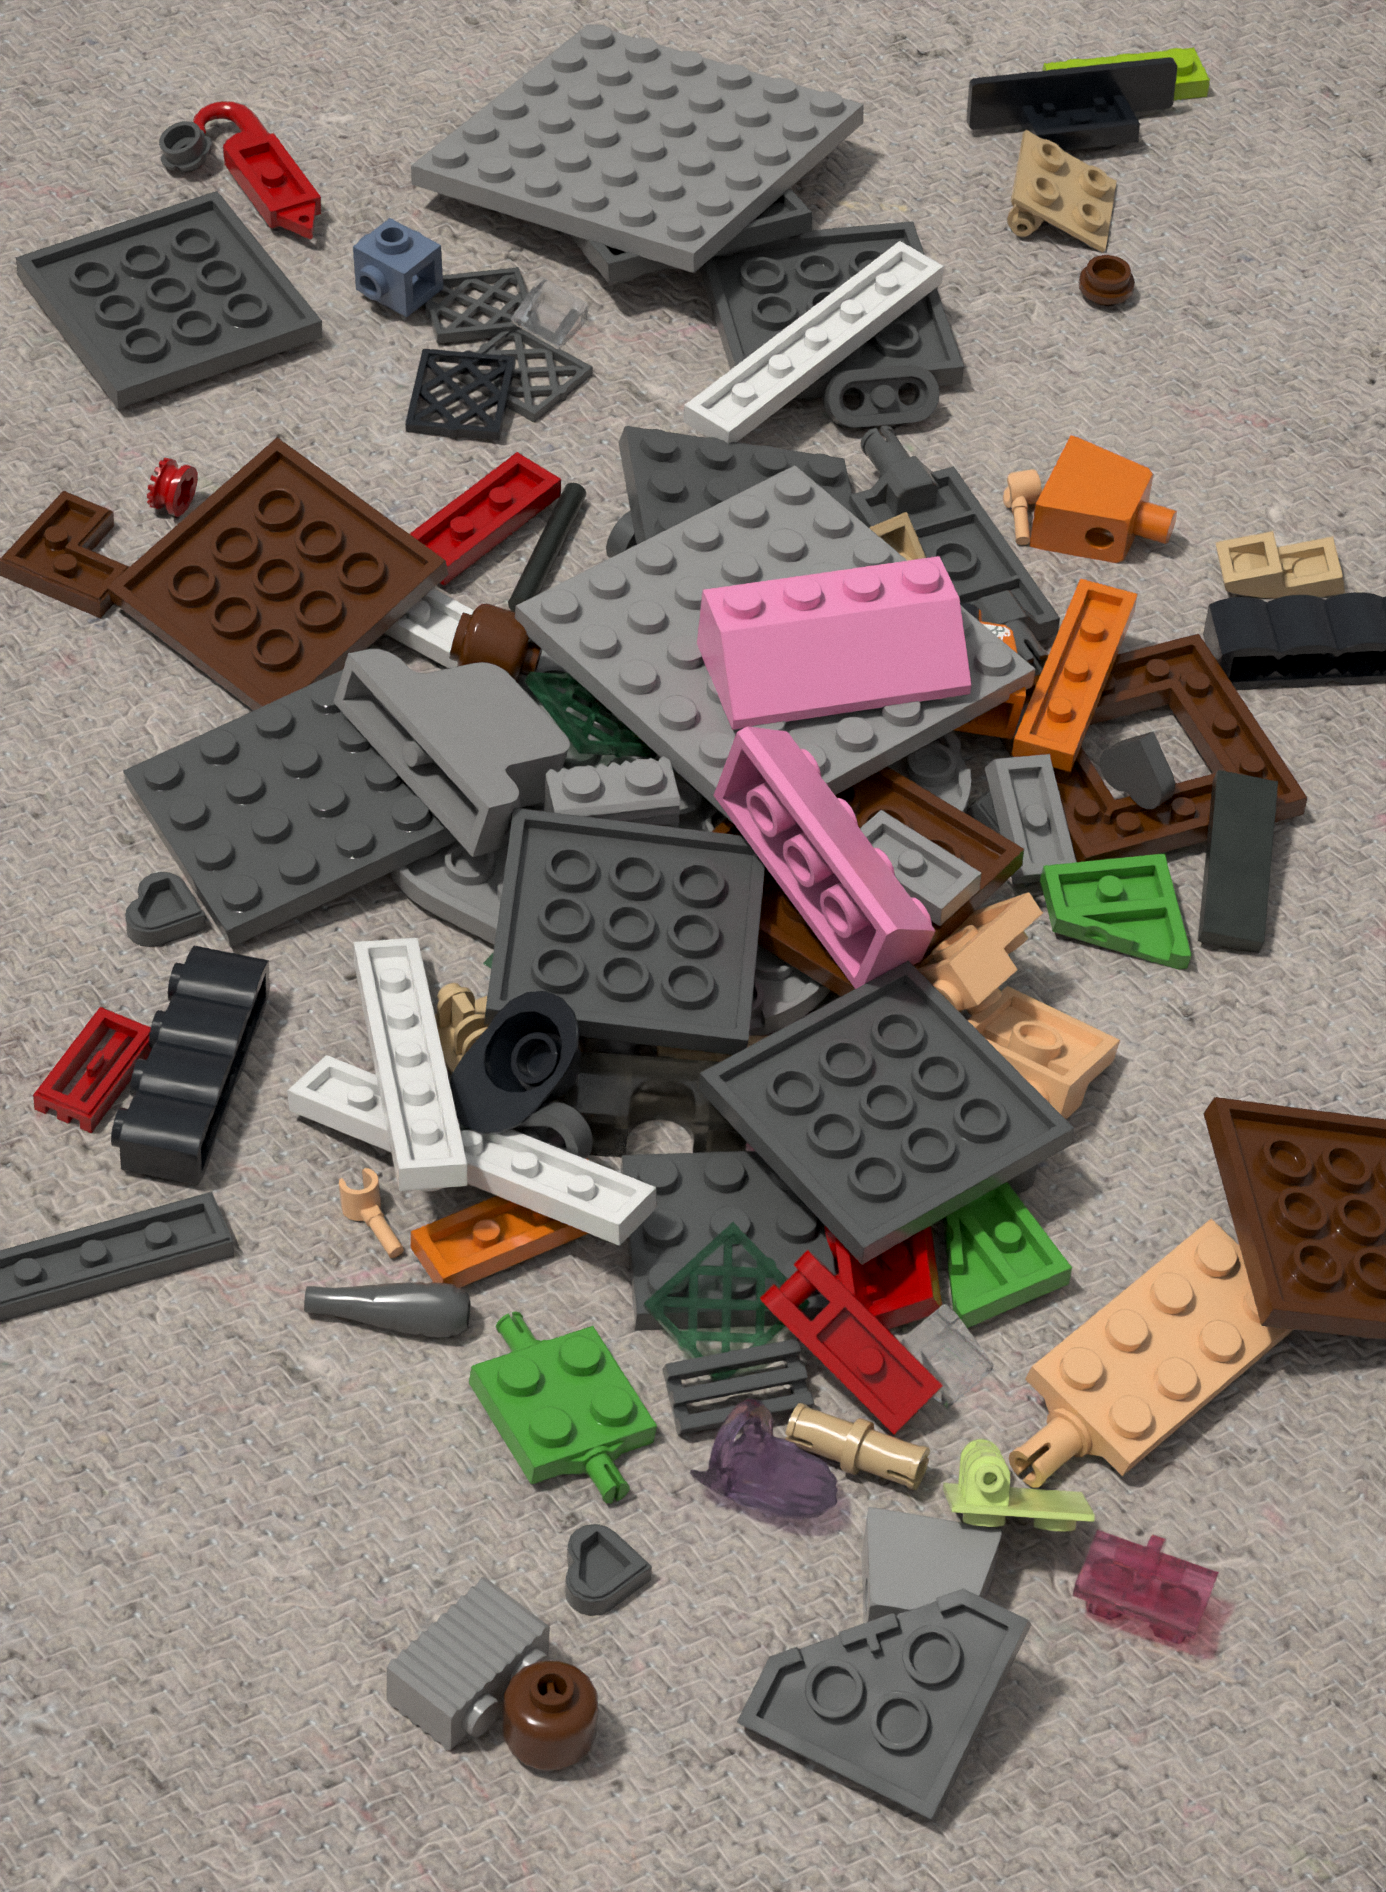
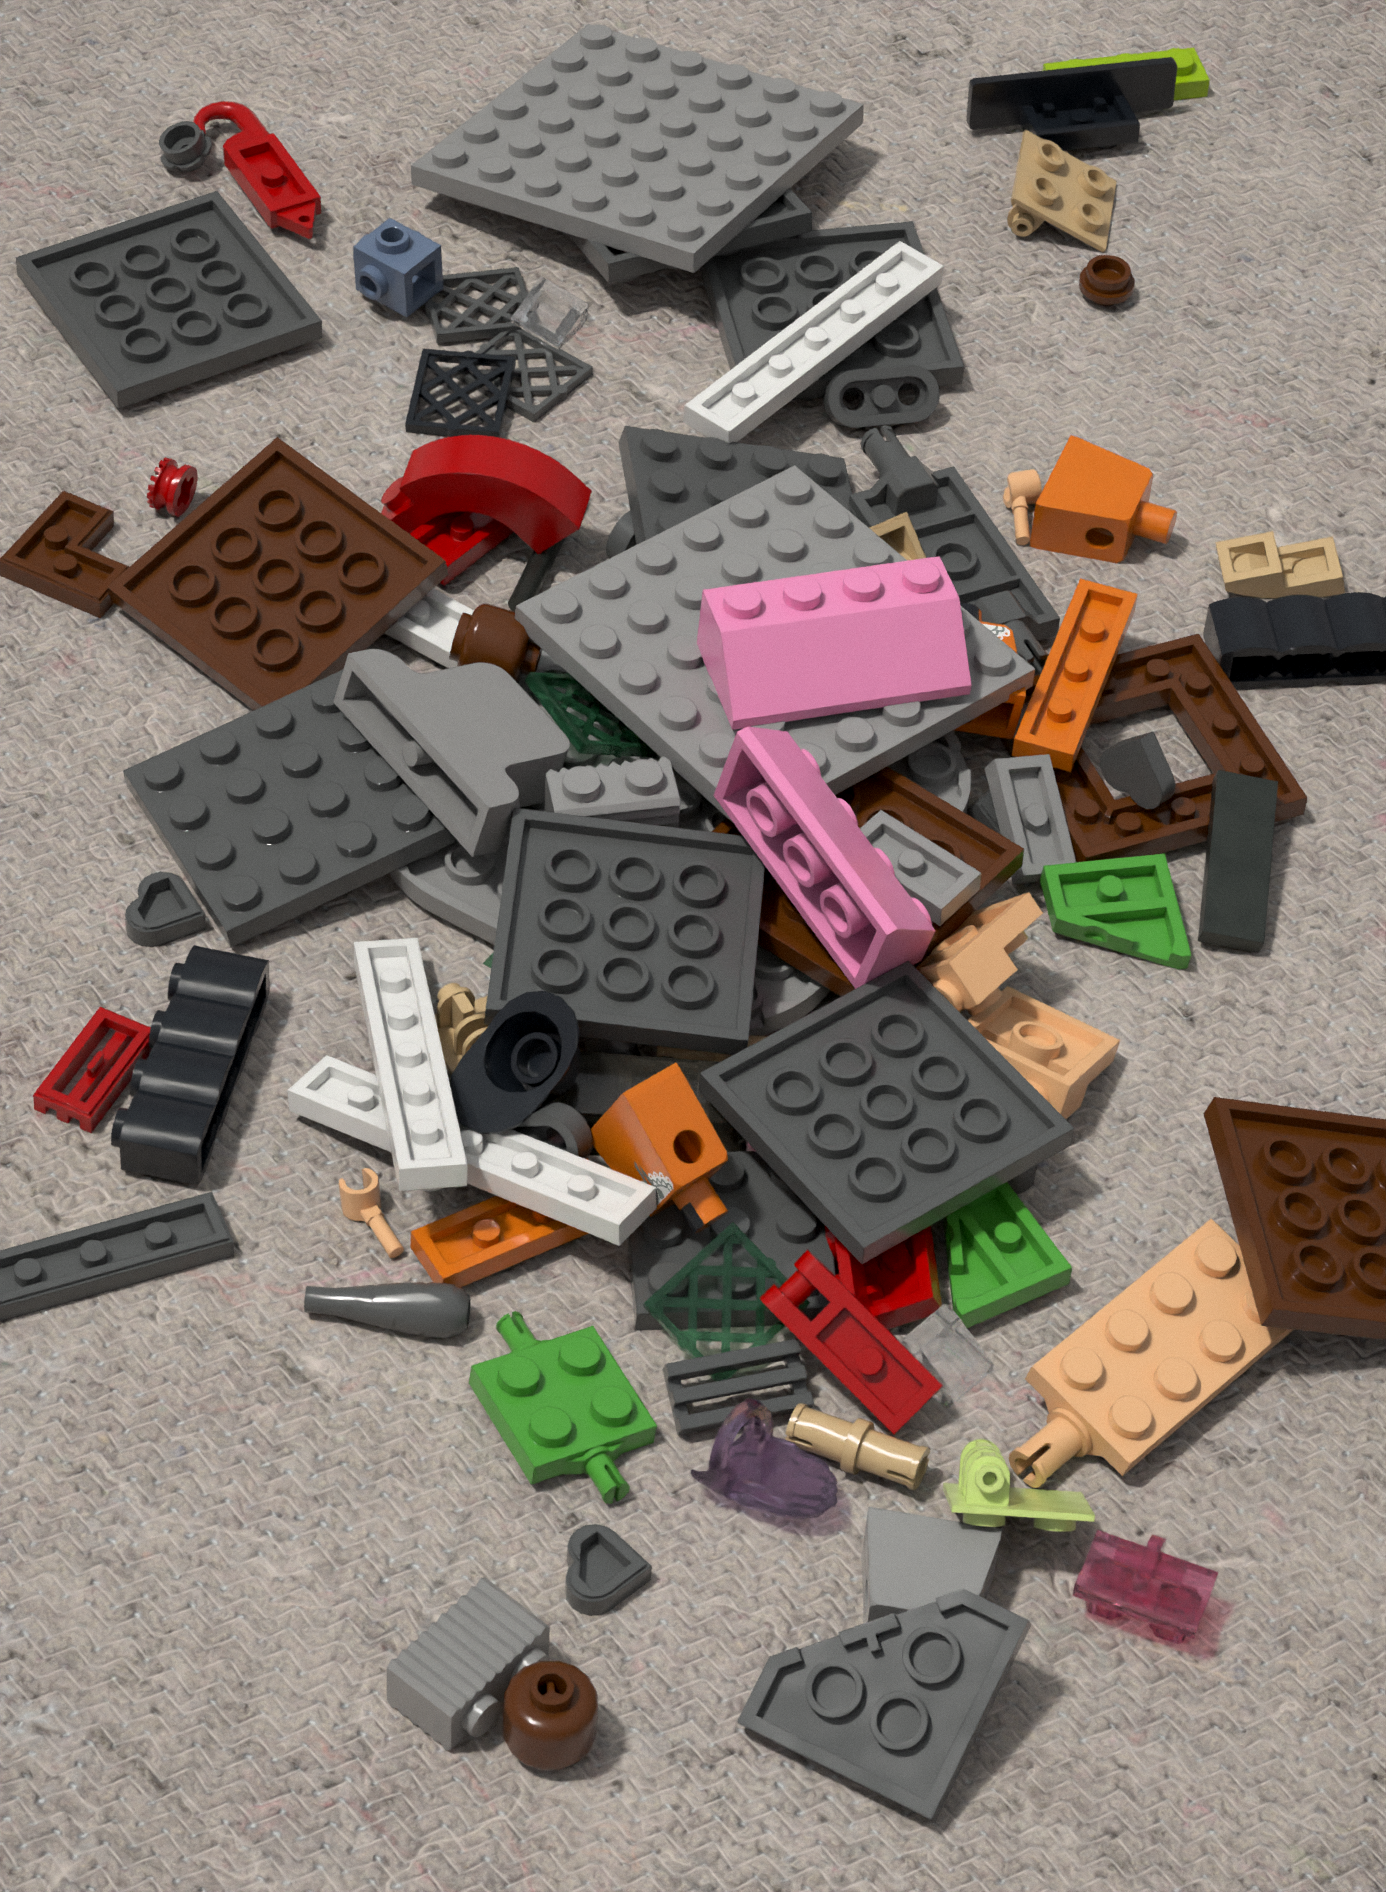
(490, 478): none -> red arch
(665, 1141): none -> orange torso

